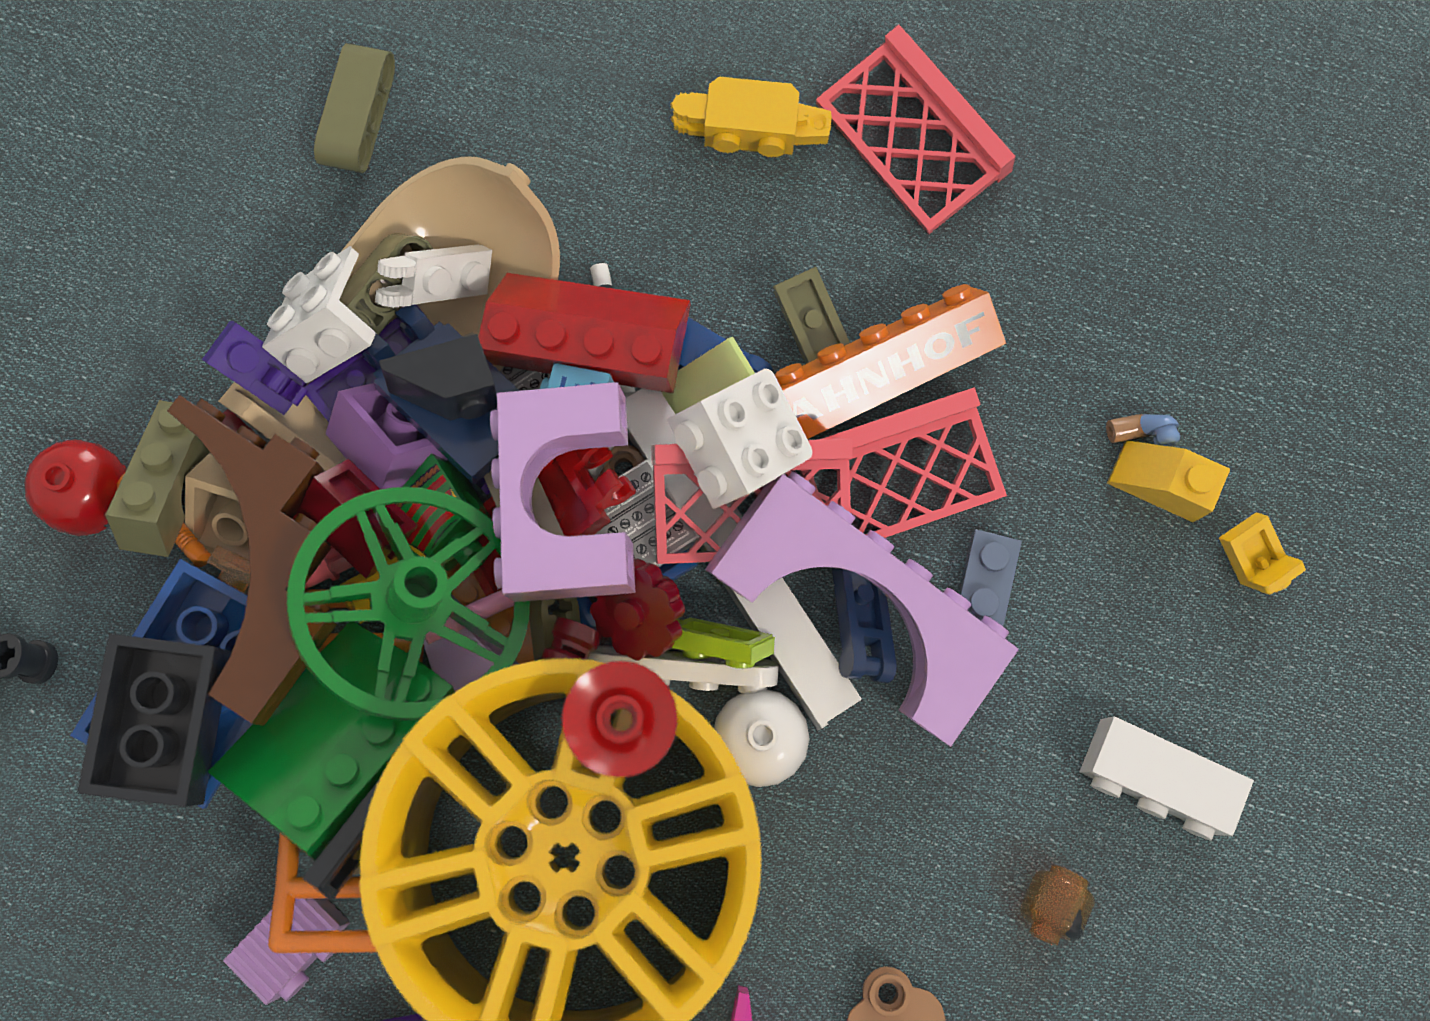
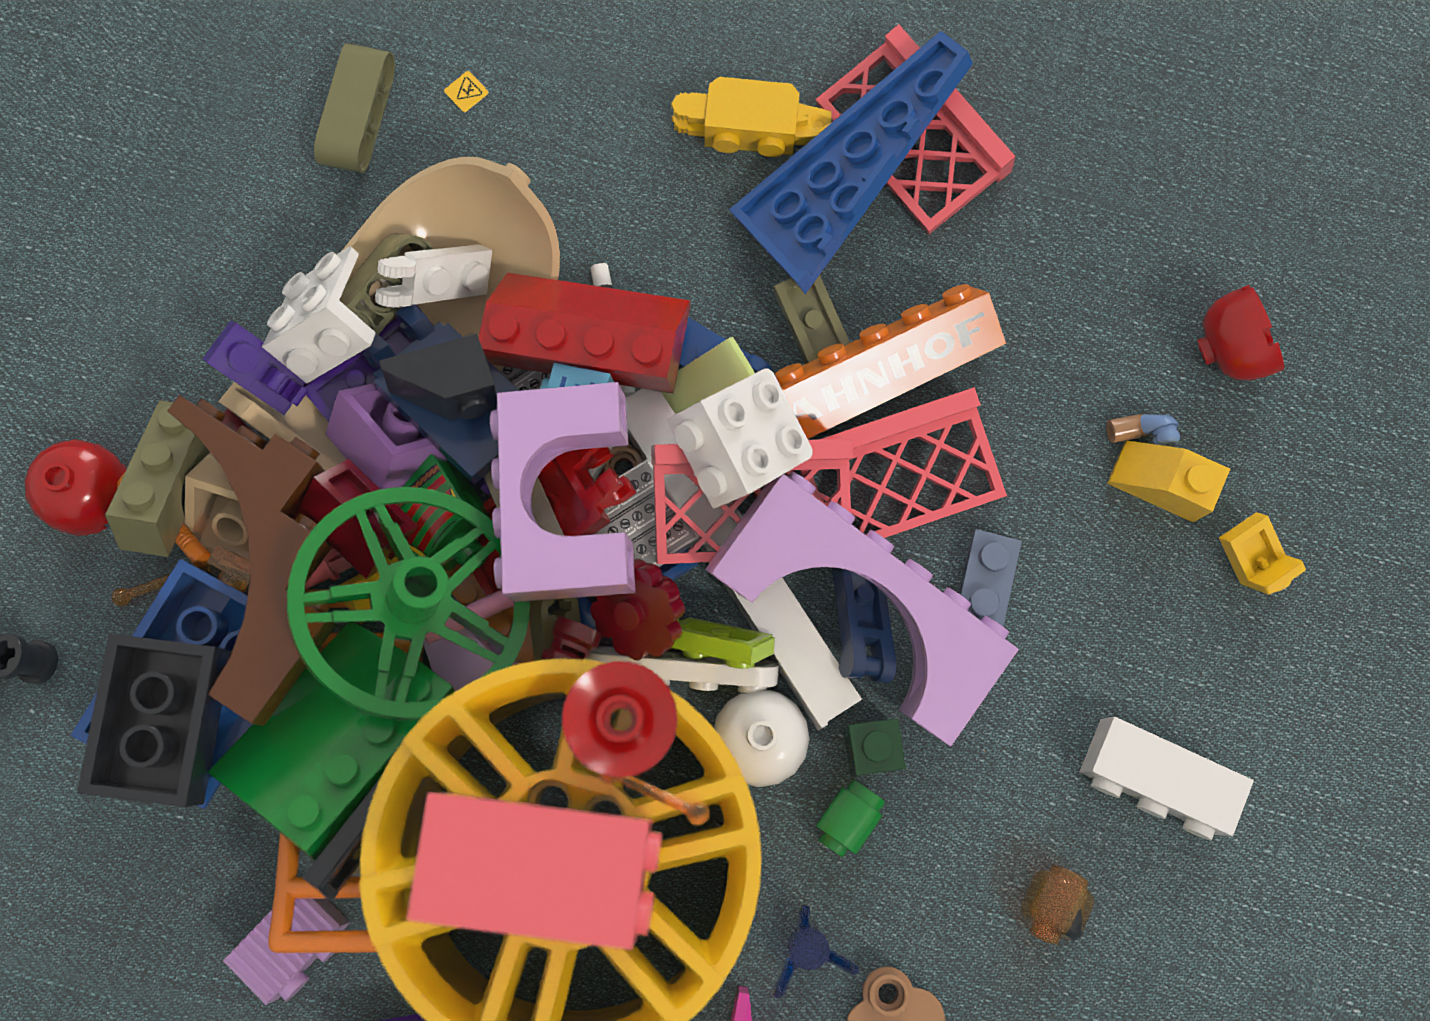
(122, 596): none -> clear orange hinge
(466, 91): none -> yellow sticker
(534, 870): none -> coral brick
(696, 812): none -> clear orange hinge
(809, 951): none -> clear blue plant
(829, 184): none -> blue wing
(850, 819): none -> green brick
(874, 747): none -> dark green brick
(1240, 337): none -> red cylinder

